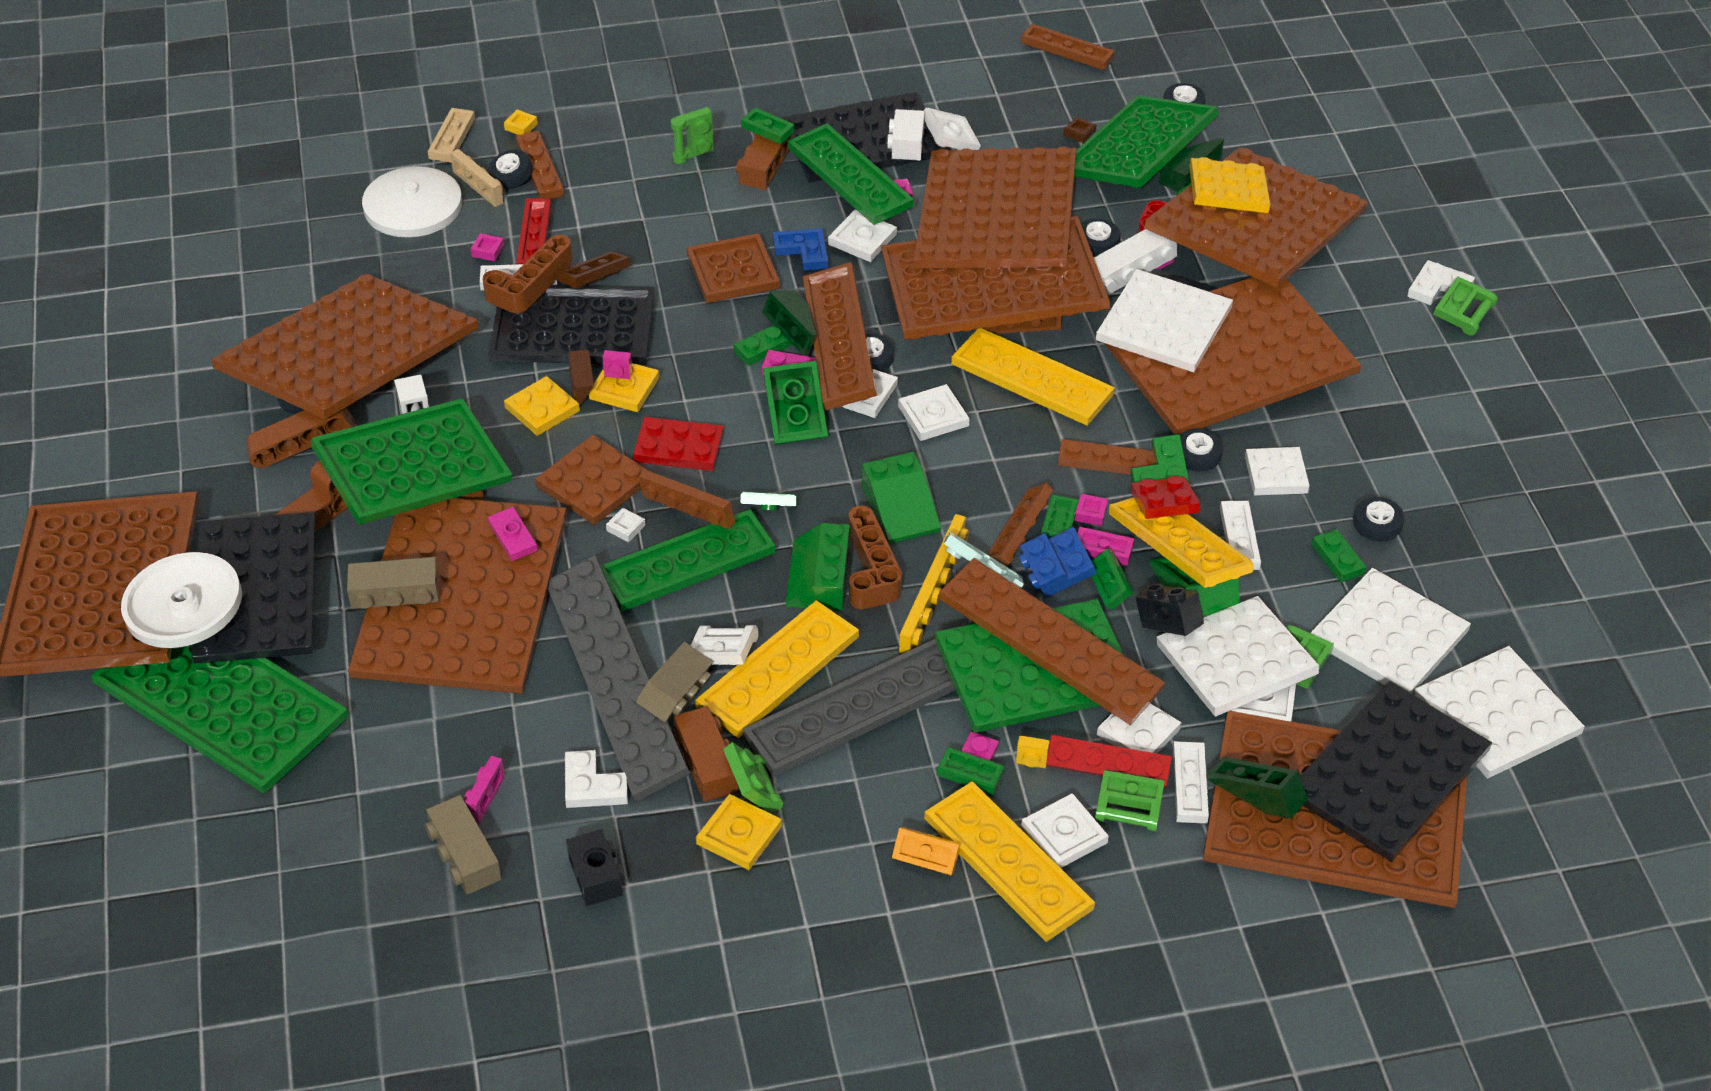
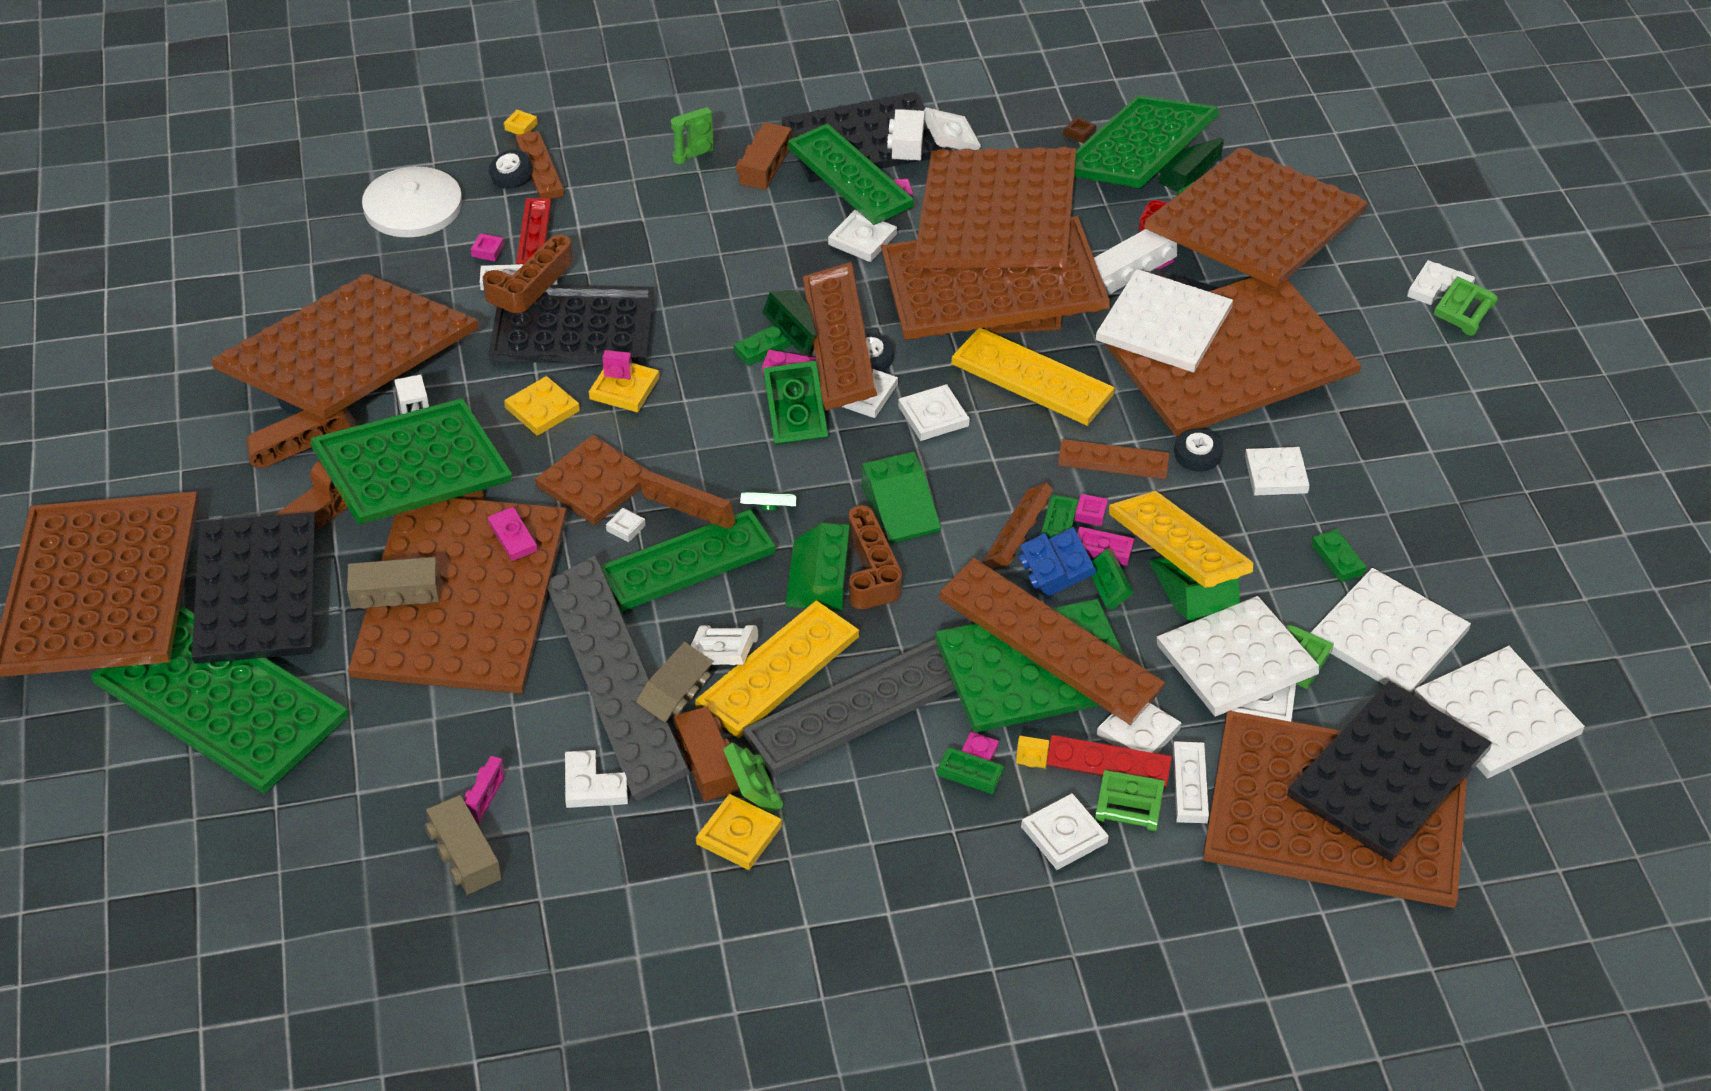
(181, 600): white dish -> none
(451, 134): tan plate -> none
(477, 177): tan plate -> none
(580, 374): reddish brown slope -> none
(593, 269): reddish brown plate -> none
(594, 882): black brick -> none
(678, 443): red plate -> none
(732, 268): dark orange plate -> none
(767, 125): green plate -> none
(807, 243): blue plate -> none
(926, 850): light orange plate -> none
(929, 593): yellow plate -> none
(959, 547): light aqua wing -> none
(1010, 861): yellow plate -> none
(1067, 46): dark orange plate -> none
(1101, 235): black wheel -> none
(1165, 497): red plate -> none
(1168, 461): green plate -> none
(1169, 609): black brick -> none
(1186, 93): wheel -> none
(1229, 185): yellow plate -> none
(1240, 529): white plate -> none
(1265, 787): dark green slope -> none
(1378, 519): black wheel -> none

